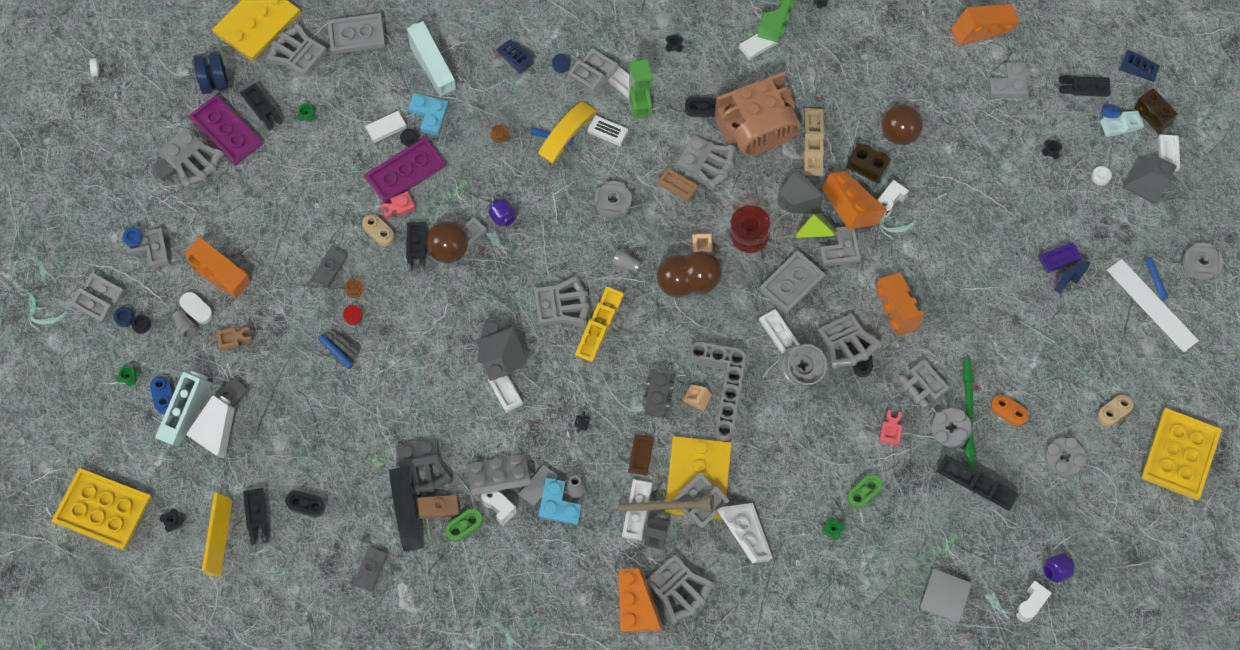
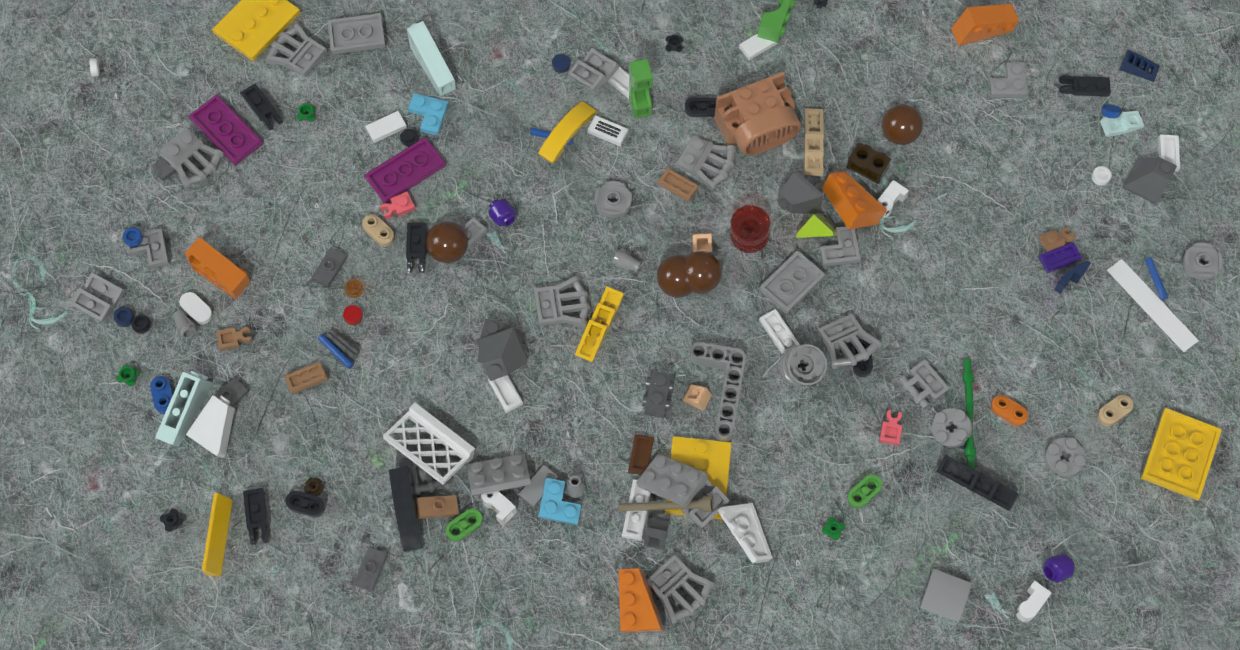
(101, 509): yellow plate -> none
(211, 72): dark blue wheel -> none
(305, 378): none -> medium nougat plate
(314, 491): none -> dark brown plate
(443, 435): none -> white fence
(499, 133): clear orange plate -> none
(519, 67): dark blue slope -> none
(582, 422): black plate -> none
(672, 480): none -> light grey plate
(898, 304): orange wedge -> none
(1052, 144): black plate -> none
(1055, 240): none -> medium nougat plate
(1156, 111): dark brown brick -> none

